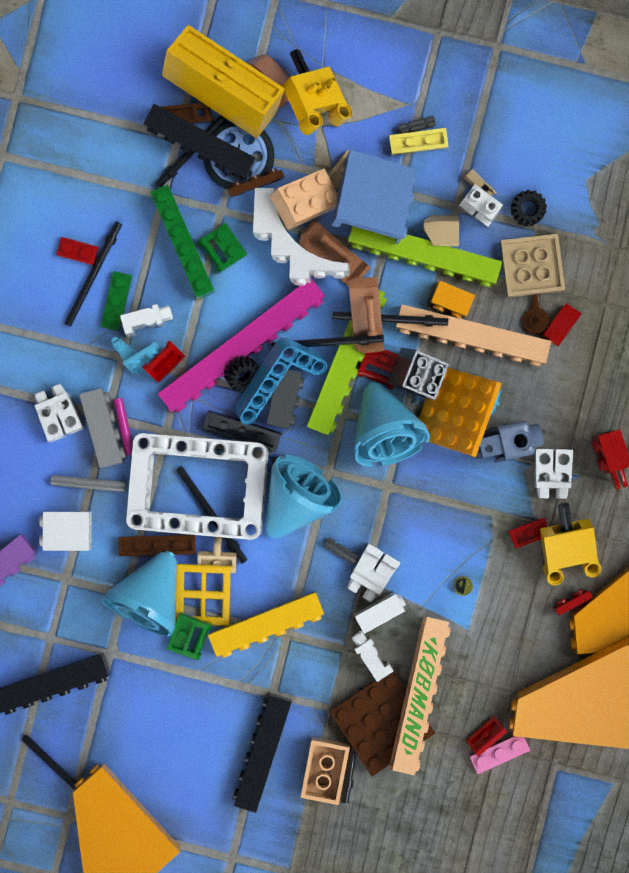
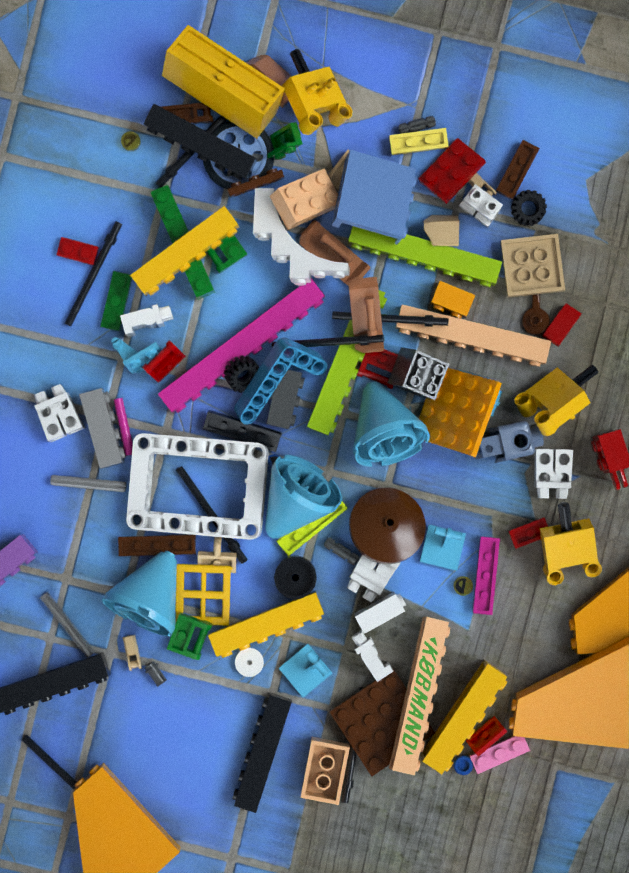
(66, 531): white brick -> none
(68, 626): none -> light grey axle
(130, 141): none -> clear yellow tile
(131, 648): none -> tan bar
(155, 673): none -> dark grey pin
(184, 251): none -> yellow brick
(249, 662): none -> white piece
(285, 141): none -> green bracket
(293, 588): none -> black wheel
(297, 538): none -> neon yellow tile
(305, 670): none -> medium azure plate
(379, 540): none -> reddish brown dish
(442, 547): none -> medium azure plate
(452, 170): none -> red plate
(463, 717): none -> yellow brick
(463, 764): none -> blue tile
(486, 575): none -> dark pink plate
(517, 169): none -> reddish brown plate
(556, 397): none -> yellow piece
(579, 597): red plate -> none

